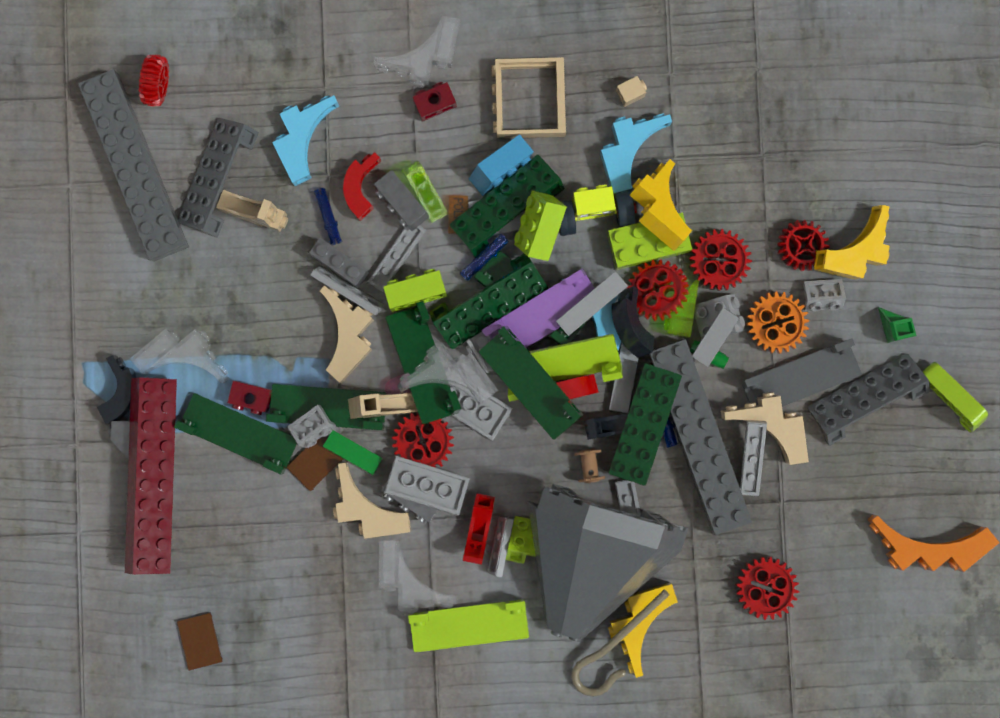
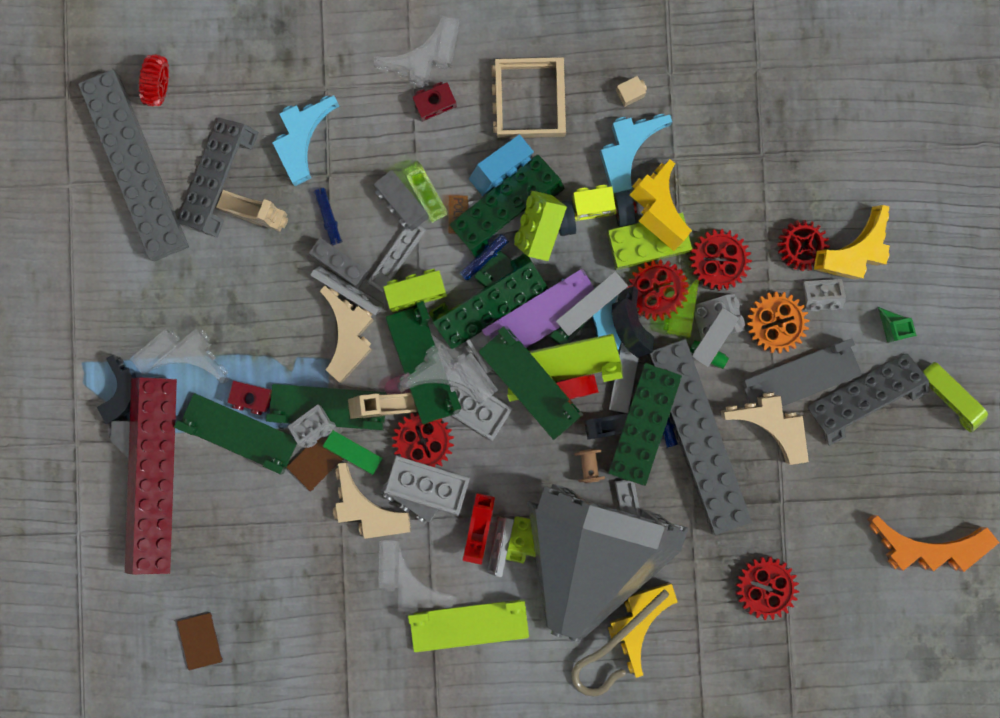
(353, 185): red arch -> none
(753, 457): light grey tile -> none

